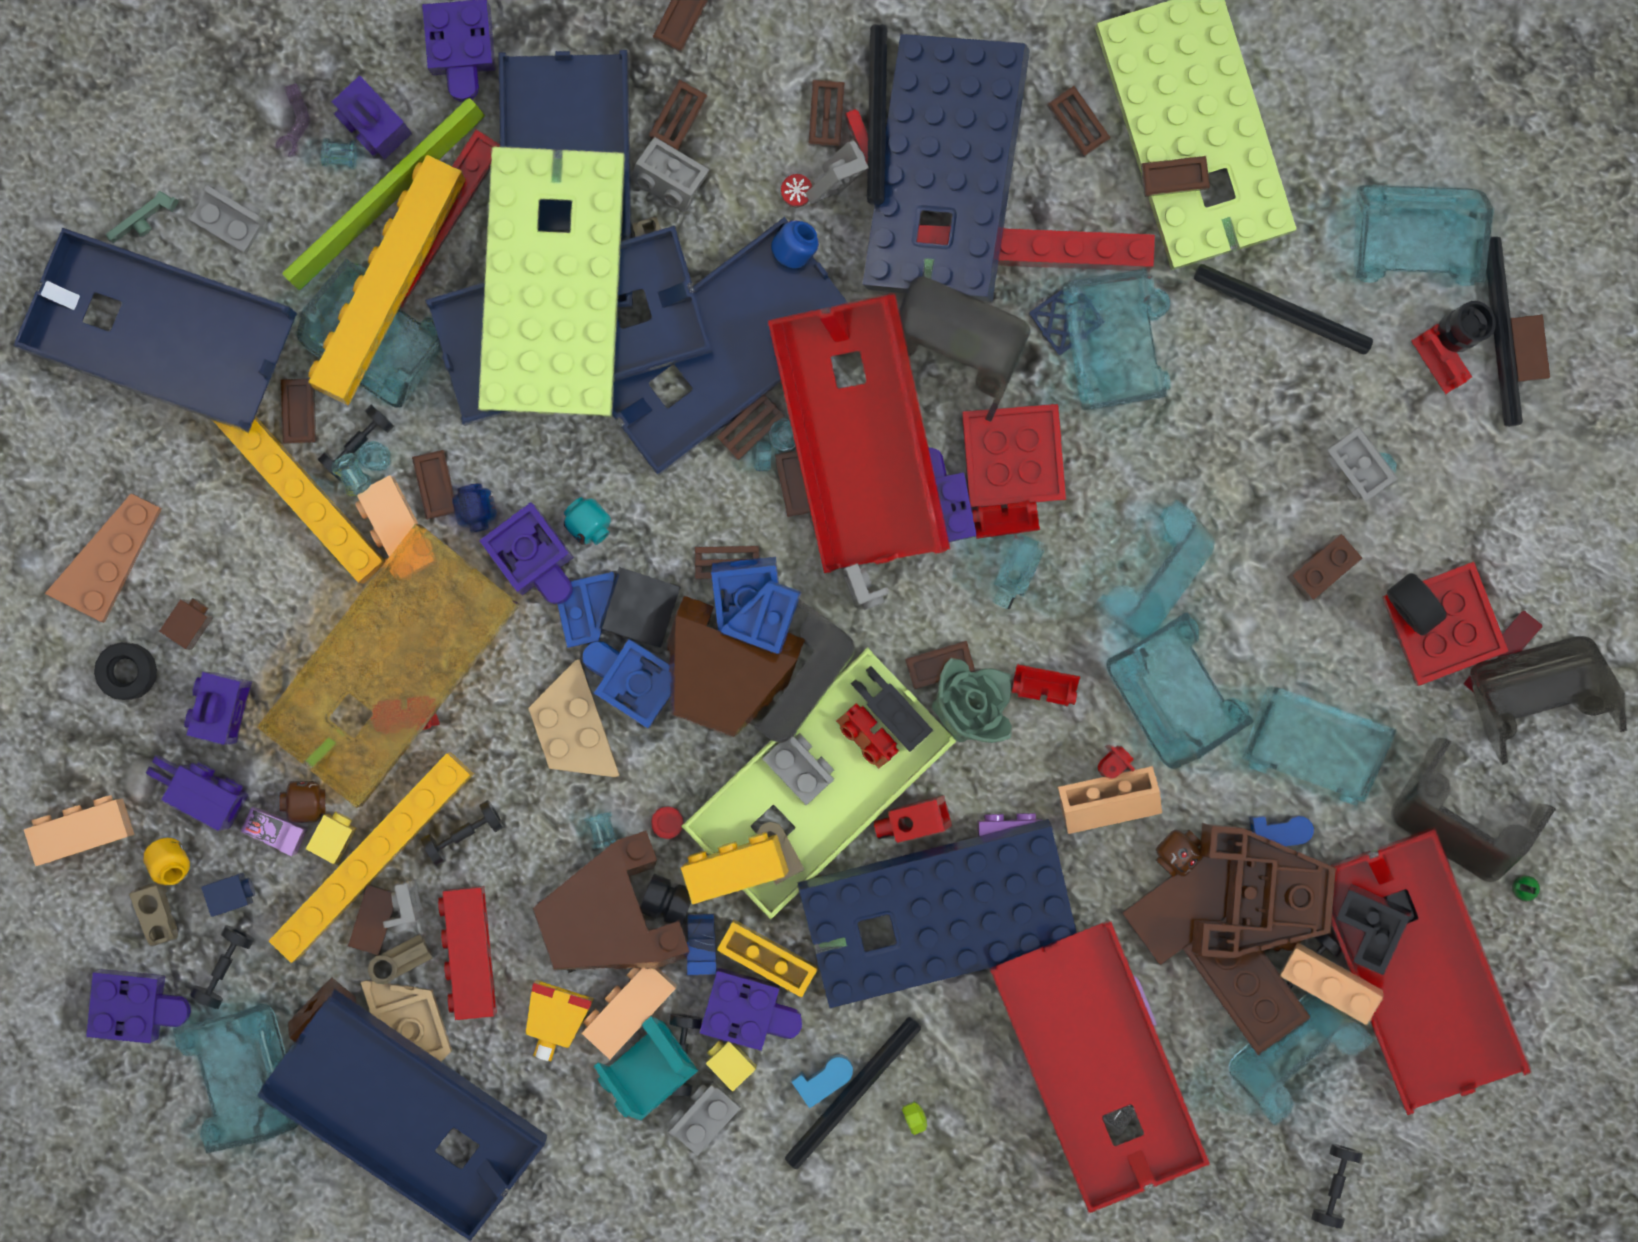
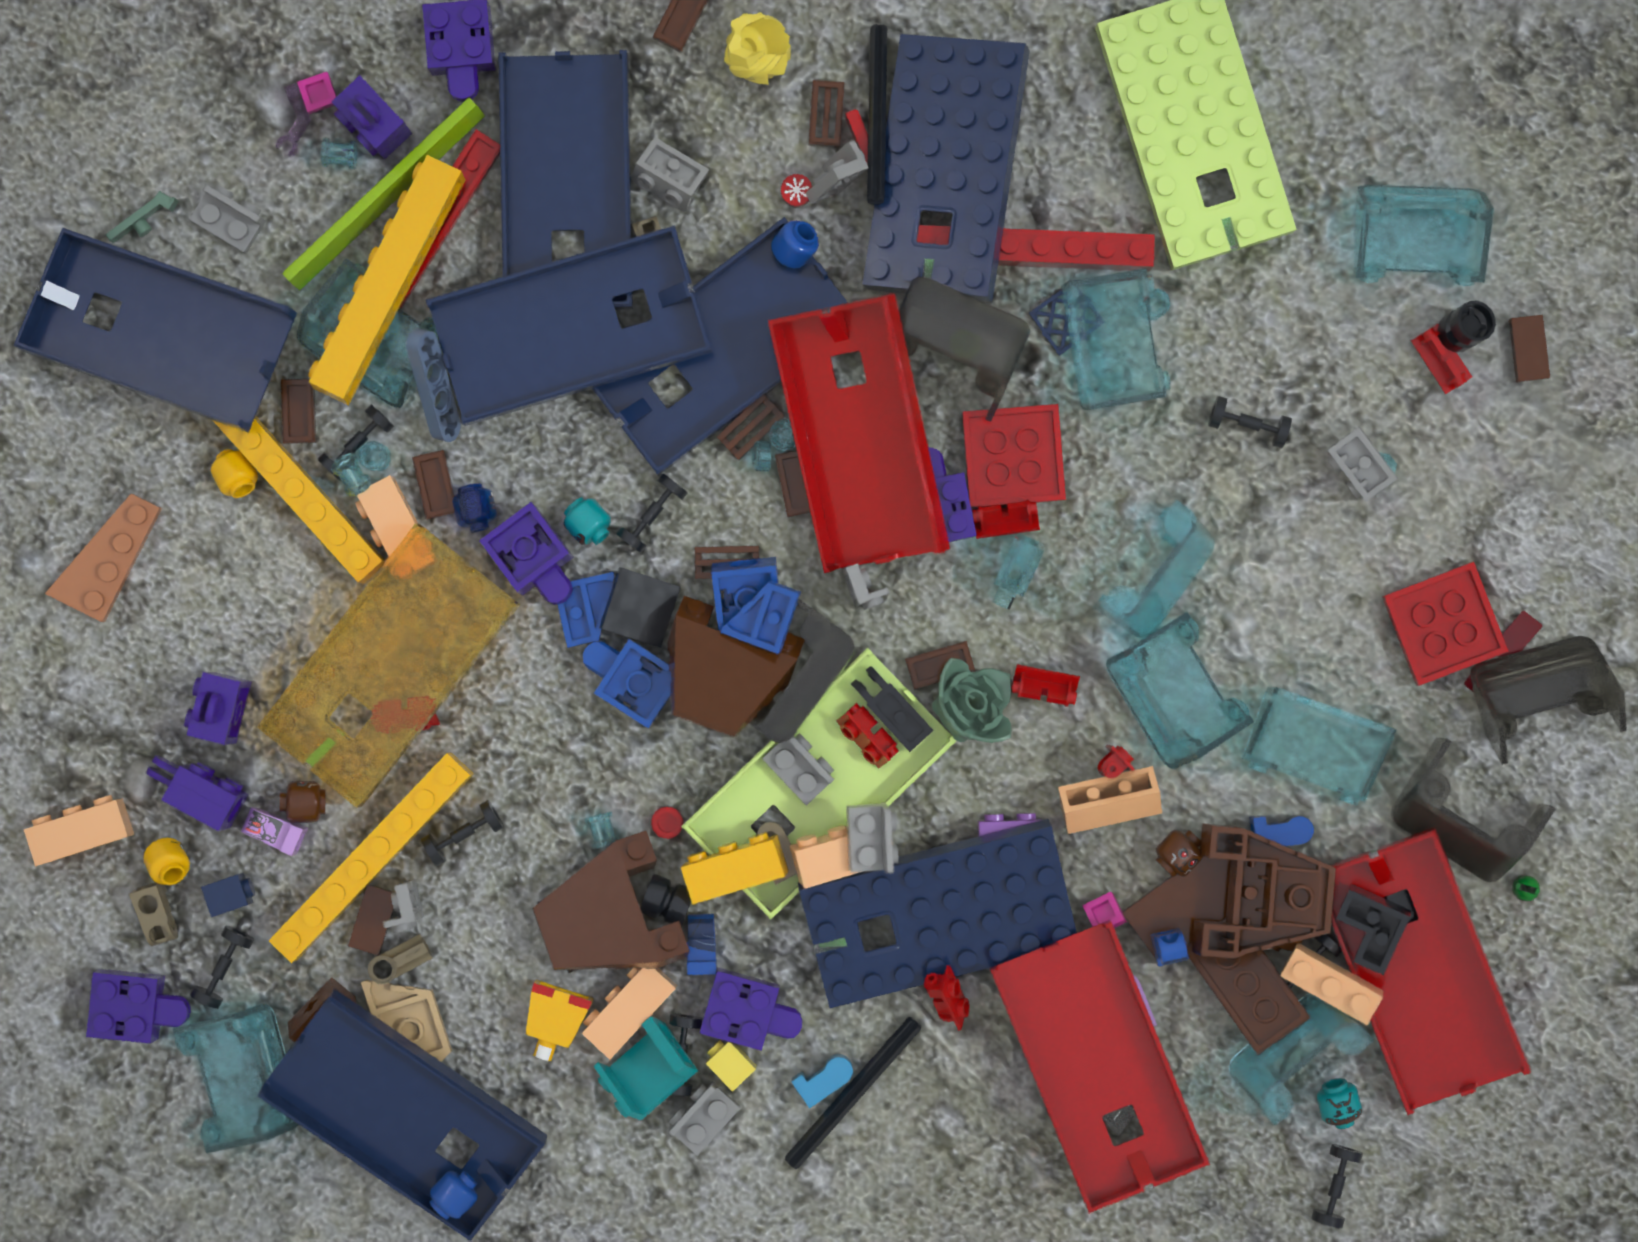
(105, 671): black tyre -> none
(187, 623): reddish brown brick -> none
(234, 473): none -> yellow head
(317, 92): none -> dark pink plate
(331, 837): light yellow brick -> none
(423, 351): none -> sand blue beam
(453, 1194): none -> blue head
(469, 953): red brick -> none
(551, 292): yellowish green piece -> none
(572, 726): tan wing -> none
(652, 512): none -> black wheel
(691, 91): reddish brown tile -> none
(757, 48): none -> light yellow hair
(767, 958): yellow brick -> none
(822, 857): none -> light nougat brick
(871, 837): none -> light grey bracket
(915, 1117): lime tile -> none
(928, 818): red torso -> none
(948, 997): none -> red hinge
(1093, 144): reddish brown tile -> none
(1104, 909): none -> dark pink plate
(1169, 947): none -> blue leg
(1175, 176): reddish brown tile -> none
(1247, 421): none -> black wheel
(1283, 309): black axle -> none
(1324, 567): reddish brown brick -> none
(1339, 1103): none -> teal head
(1416, 604): black tyre -> none
(1503, 334): black axle -> none

